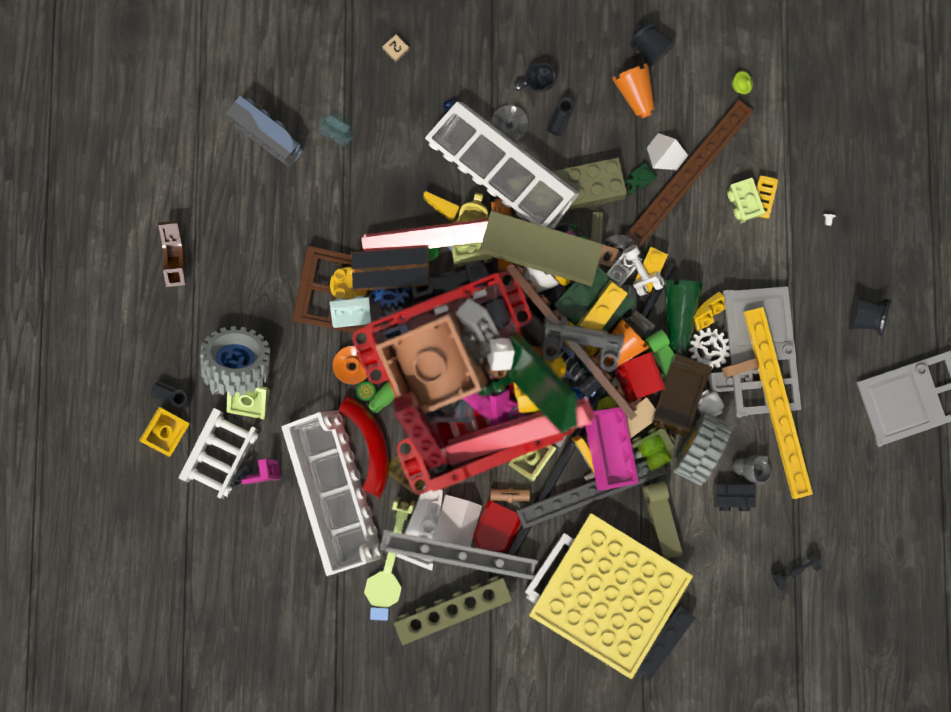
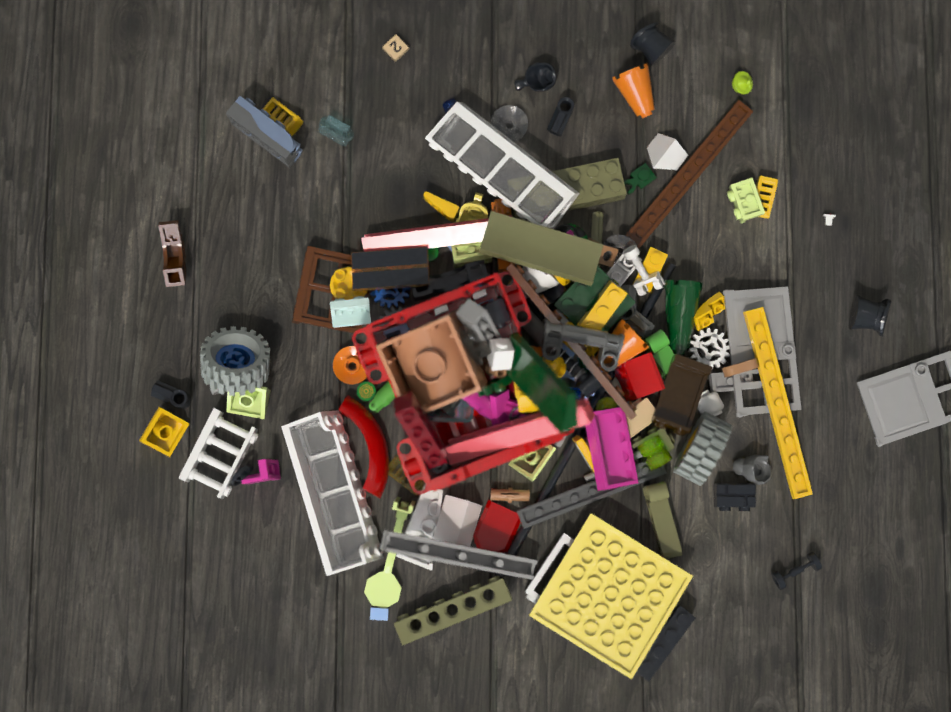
(291, 124): none -> yellow slope

